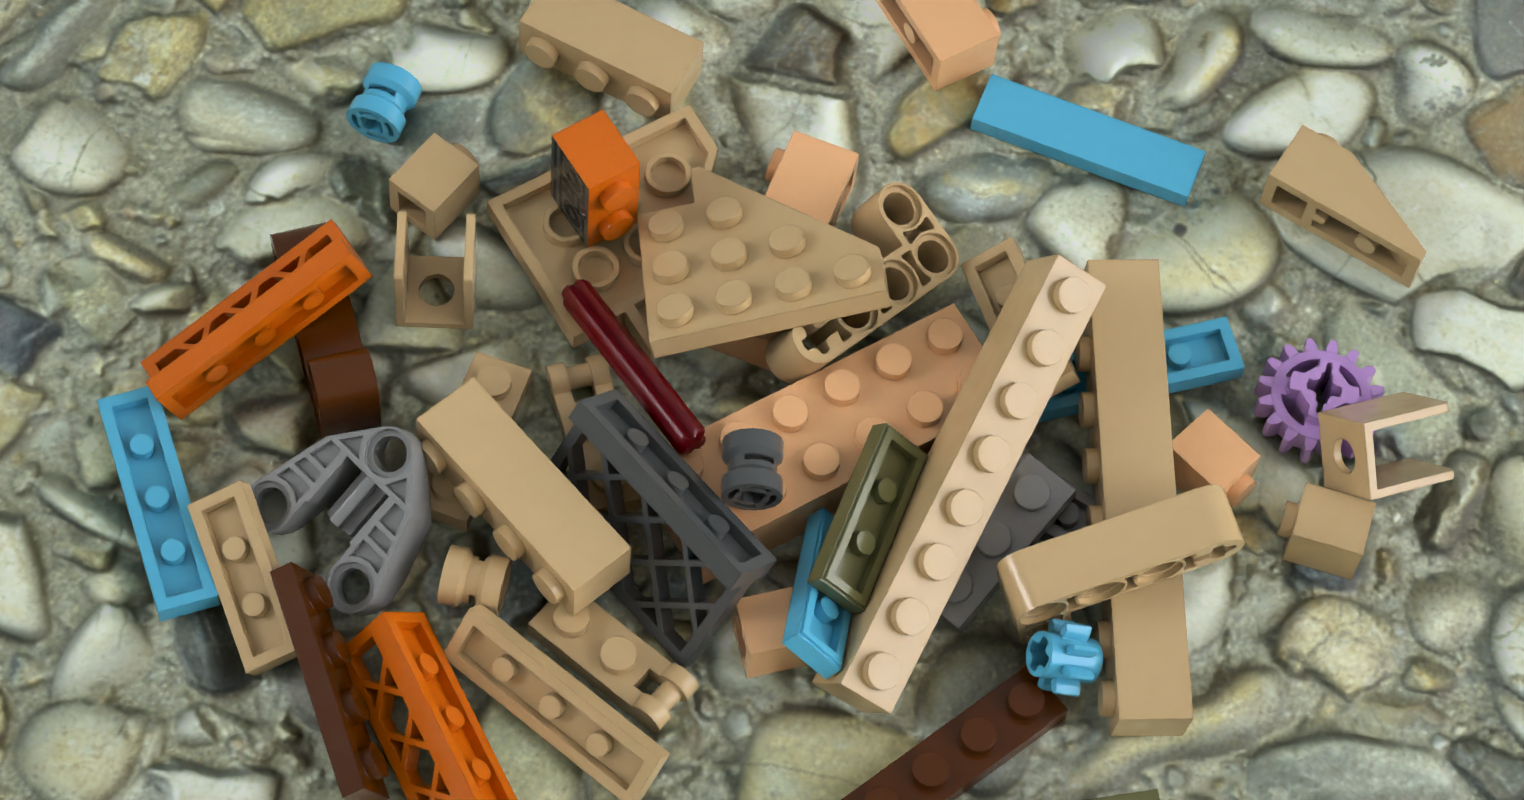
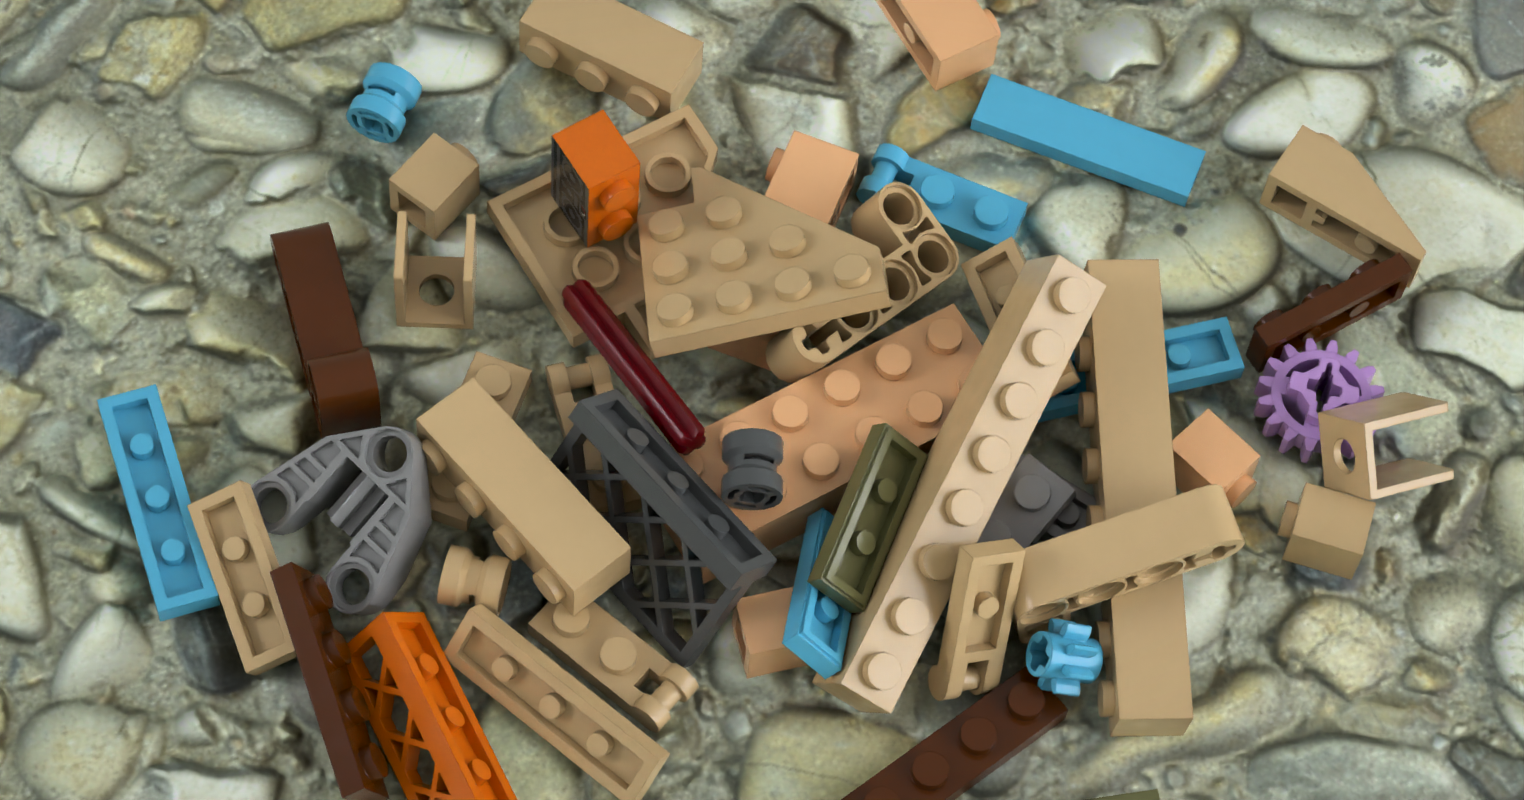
(255, 320): orange fence -> none
(962, 207): none -> medium azure plate
(978, 619): none -> tan plate
(1329, 309): none -> reddish brown plate

